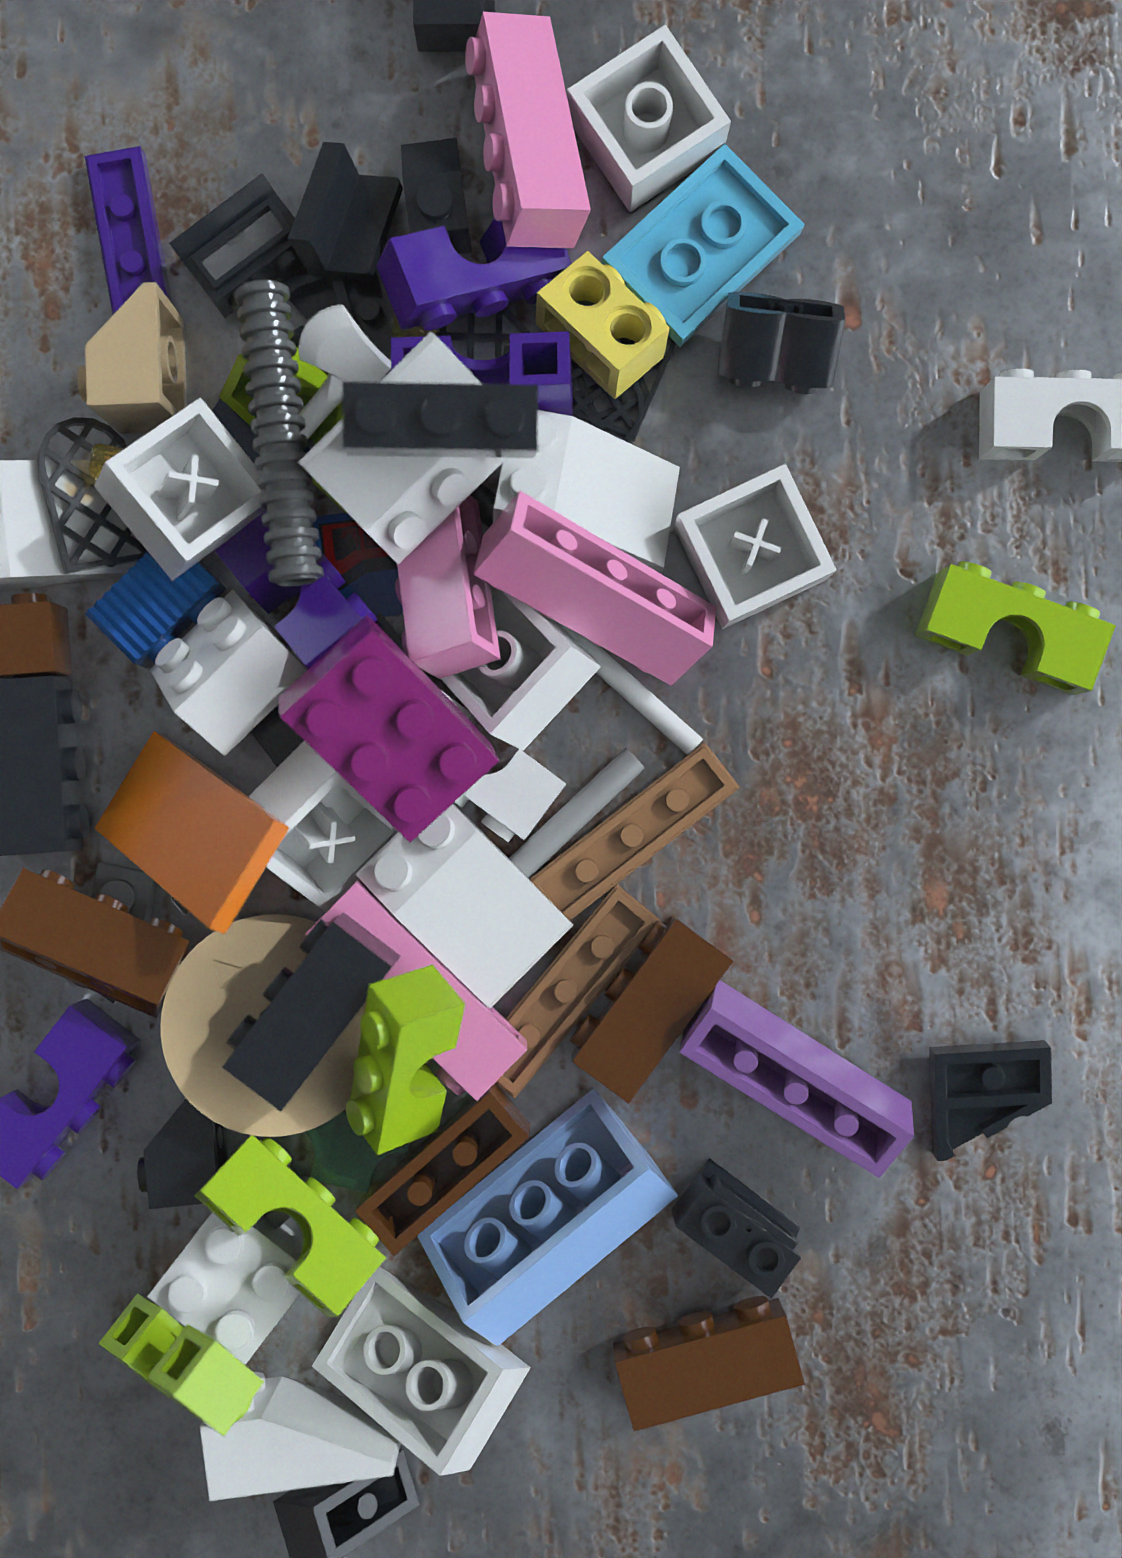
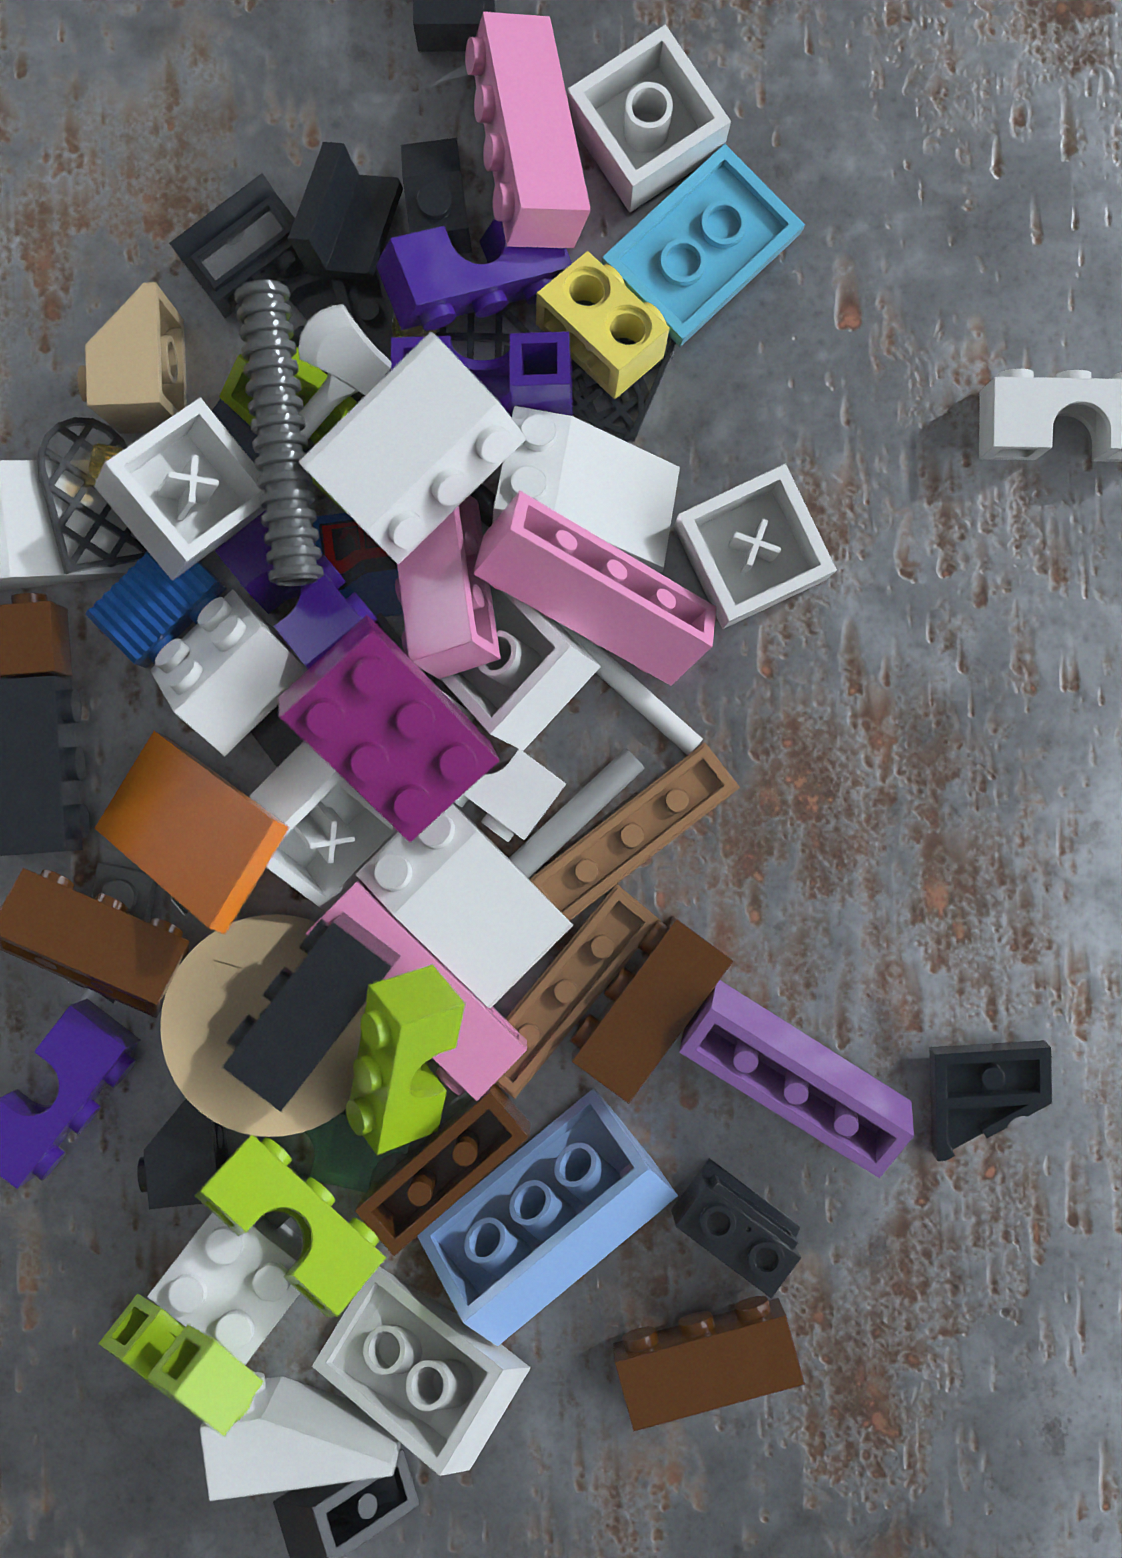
(126, 223): dark purple tile -> none
(440, 419): black brick -> none
(780, 341): black brick -> none
(1062, 641): lime arch -> none

